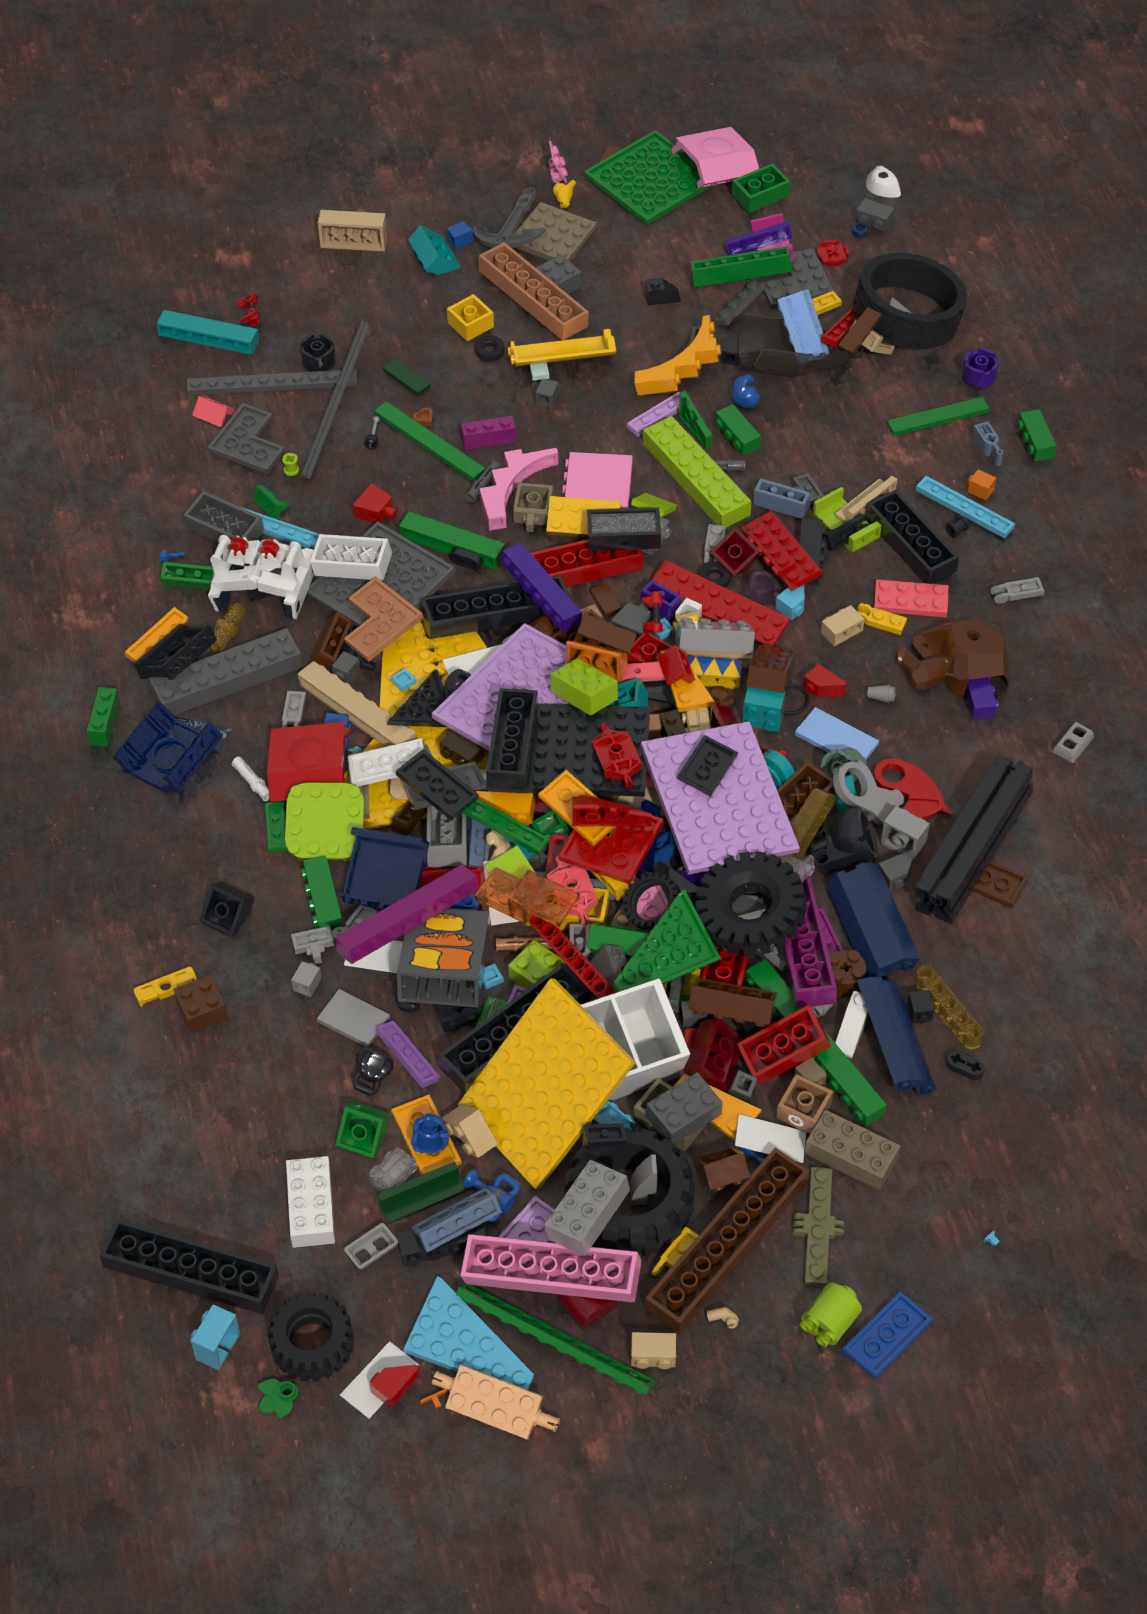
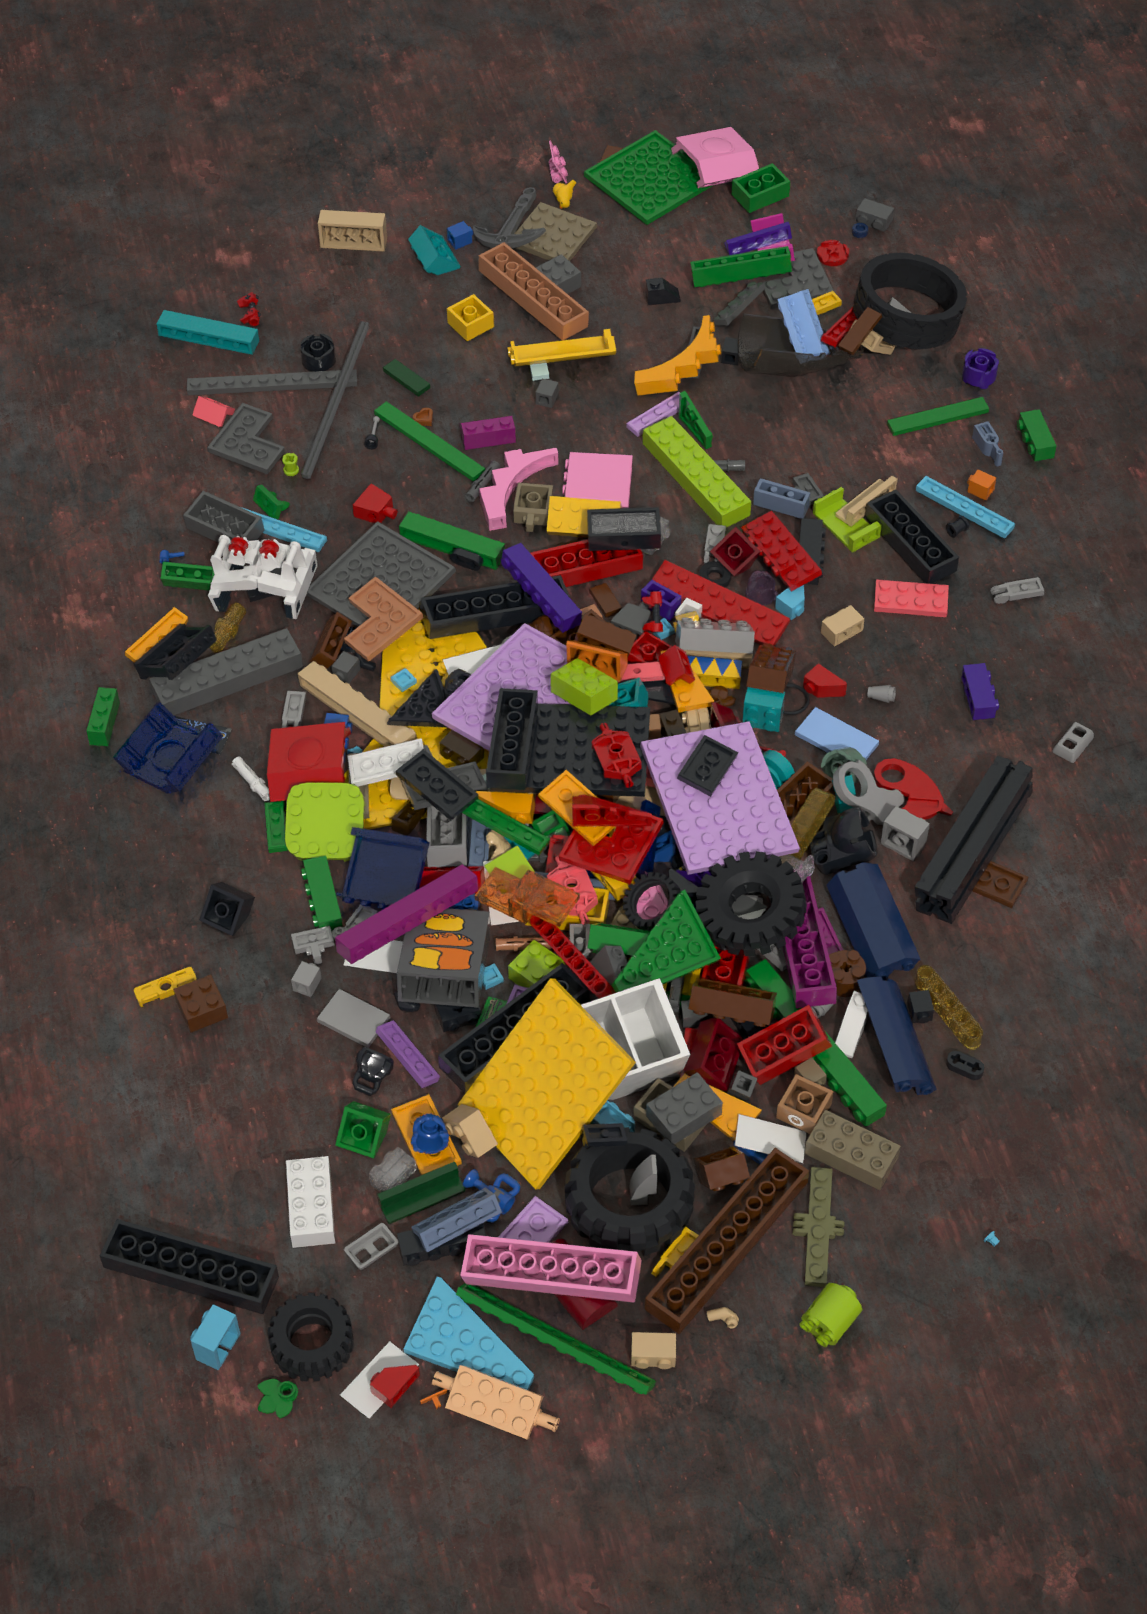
(351, 557): white brick -> none
(489, 356): black tyre -> none
(587, 1207): light grey brick -> none
(647, 501): lime tile -> none
(737, 430): green brick -> none
(745, 395): blue hair -> none
(840, 536): black hinge -> none
(882, 619): yellow hinge -> none
(883, 186): white piece -> none
(887, 1335): blue tile -> none
(897, 869): dark grey slope -> none
(955, 655): reddish brown piece -> none

